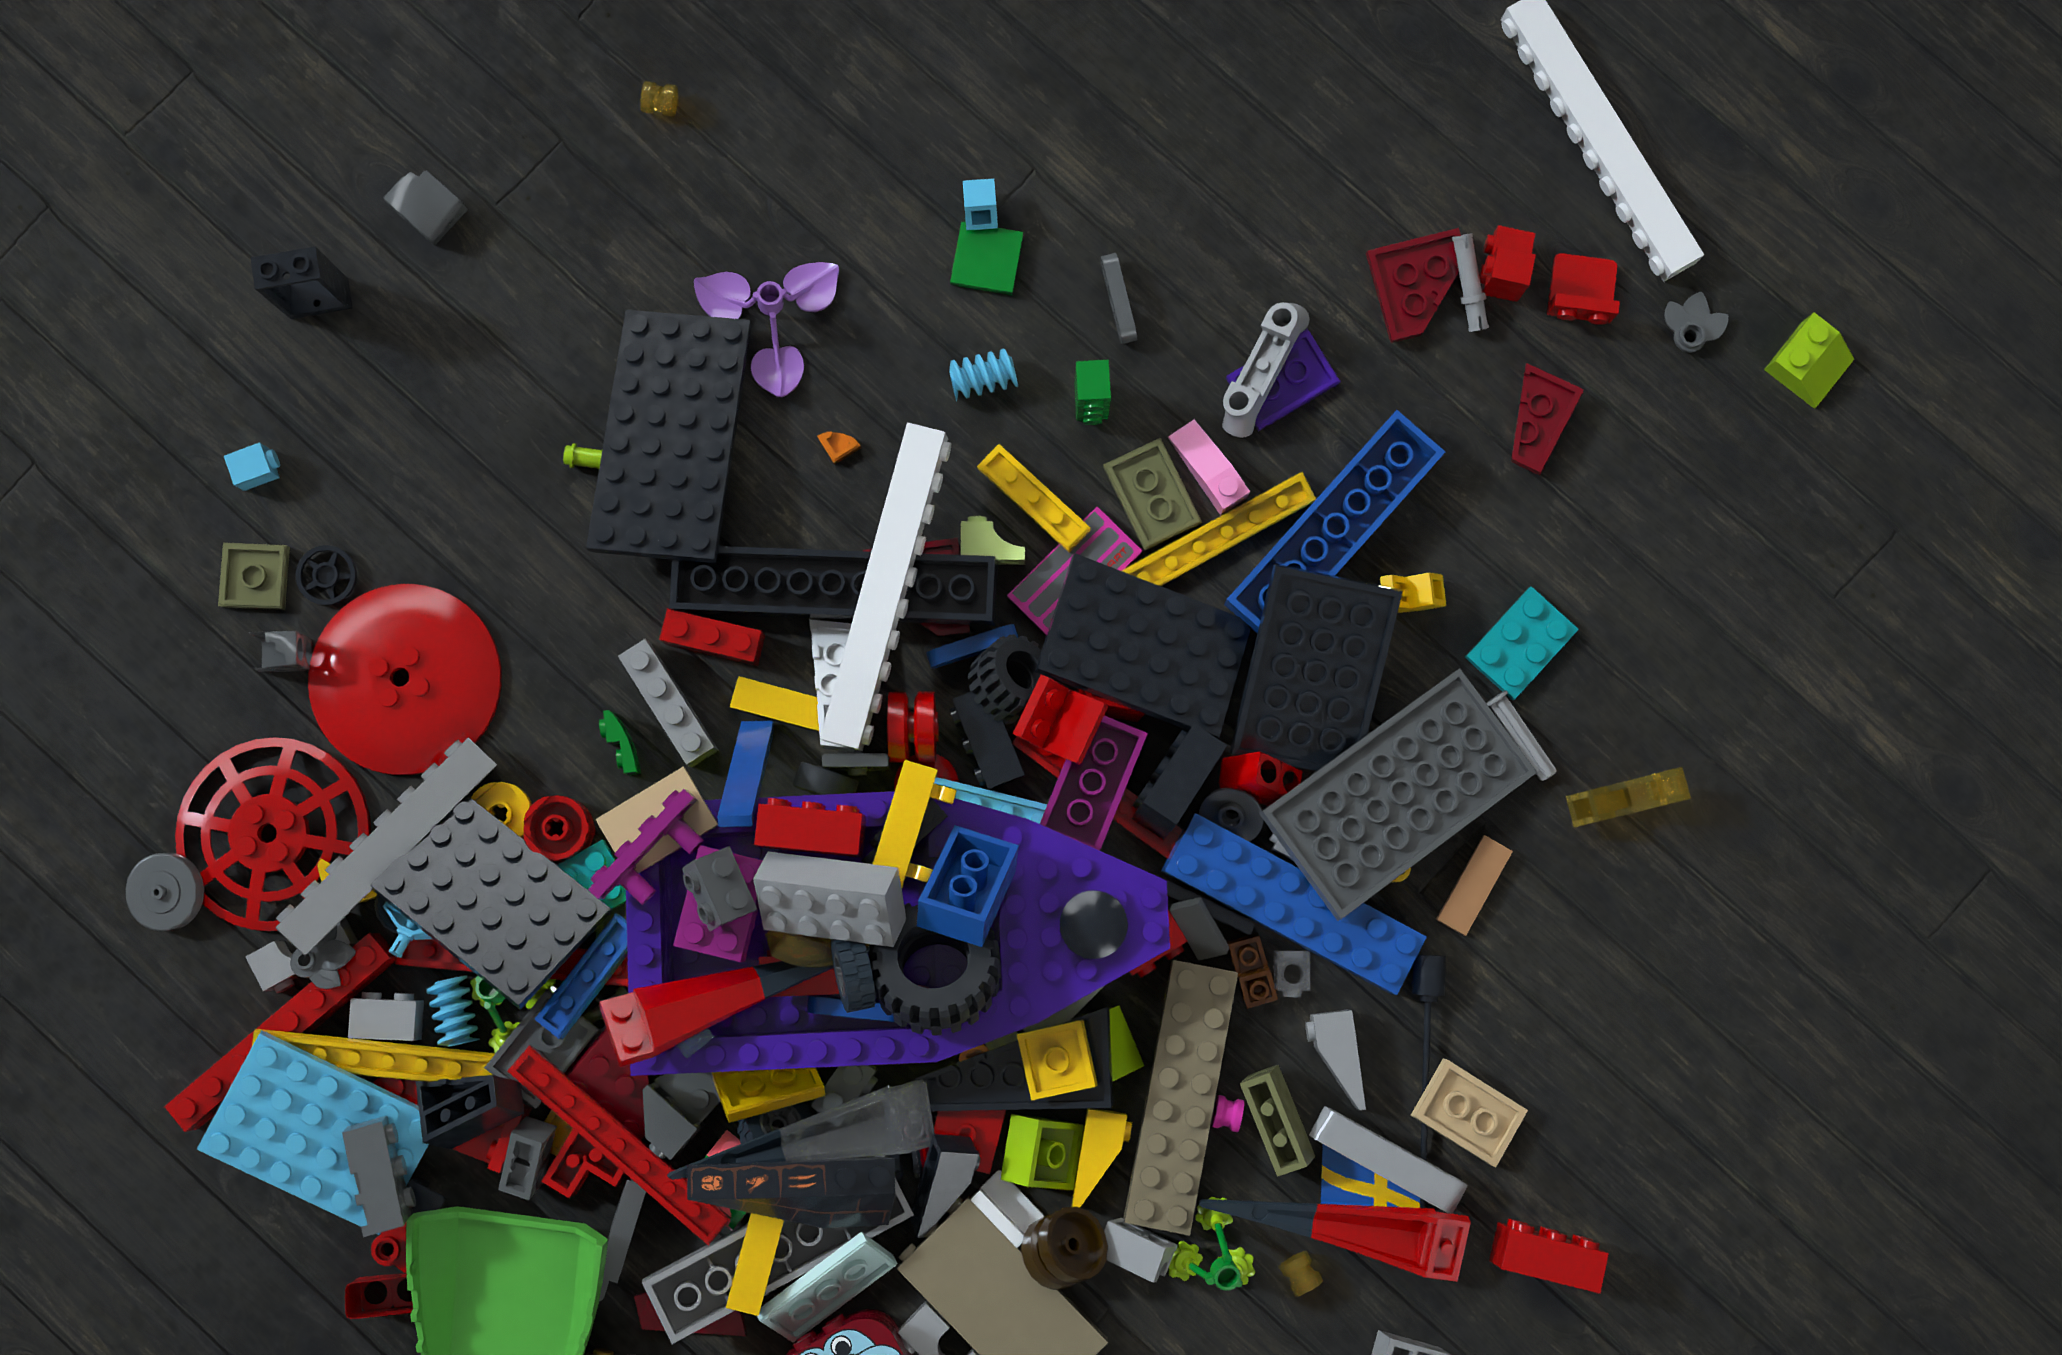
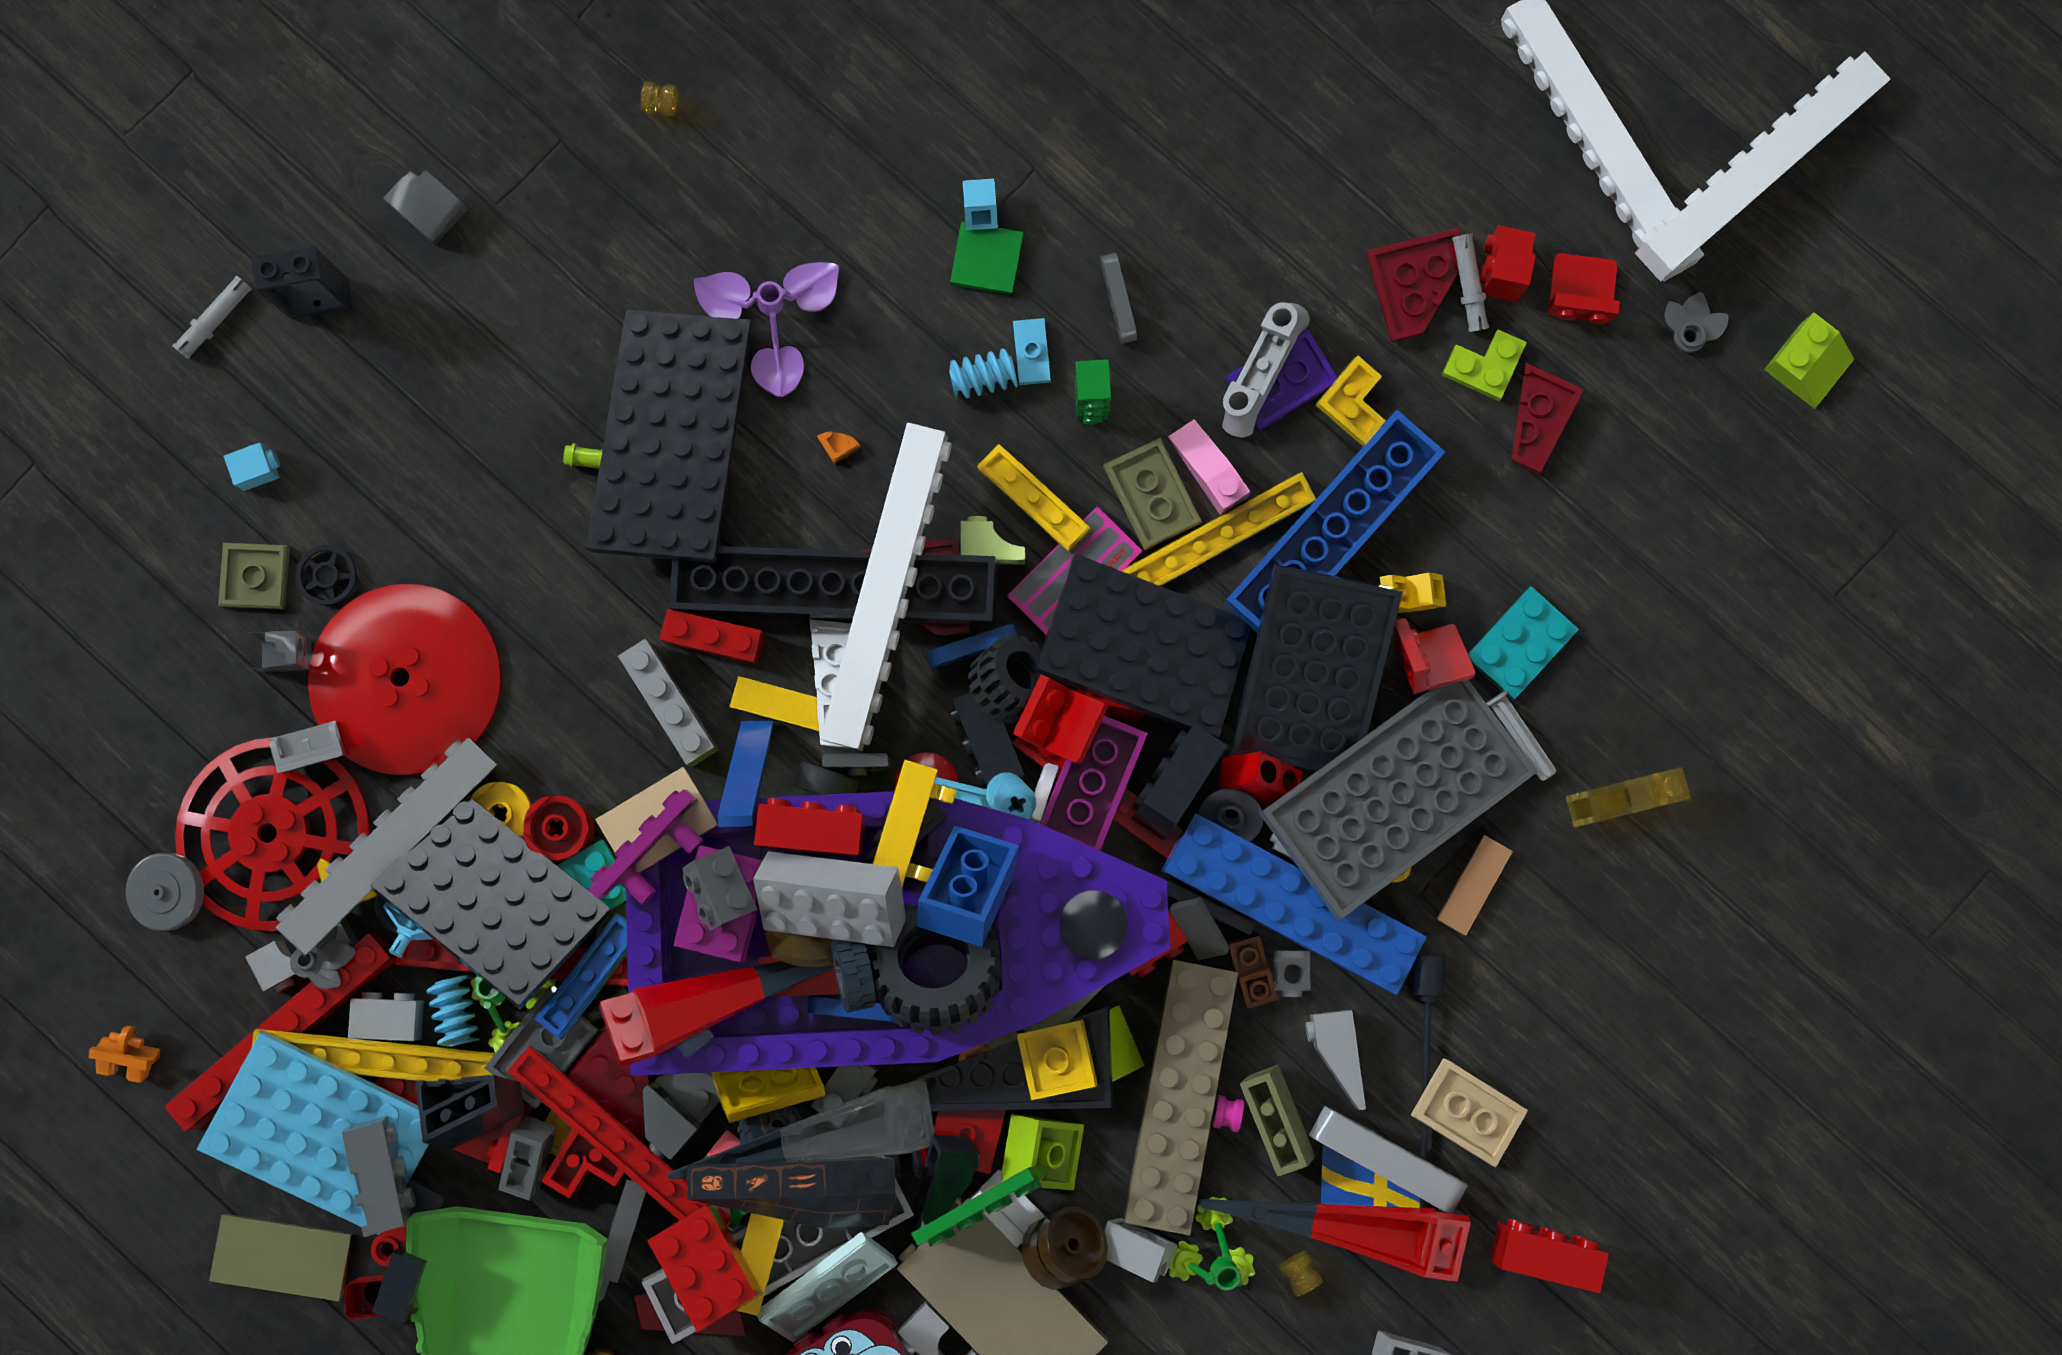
(127, 1051): none -> orange hips
(212, 317): none -> light grey pin
(281, 1257): none -> olive tile
(307, 747): none -> light grey hinge
(399, 1286): none -> black tile
(617, 734): green slope -> none
(705, 1267): none -> red brick
(910, 727): red wheel -> none
(971, 1211): none -> green plate
(1011, 795): none -> medium azure piece
(1031, 351): none -> medium azure plate
(1043, 789): none -> white tile
(1100, 1145): yellow slope -> none
(1345, 402): none -> yellow plate
(1431, 656): none -> red bracket
(1488, 373): none -> lime plate
(1762, 166): none -> white brick

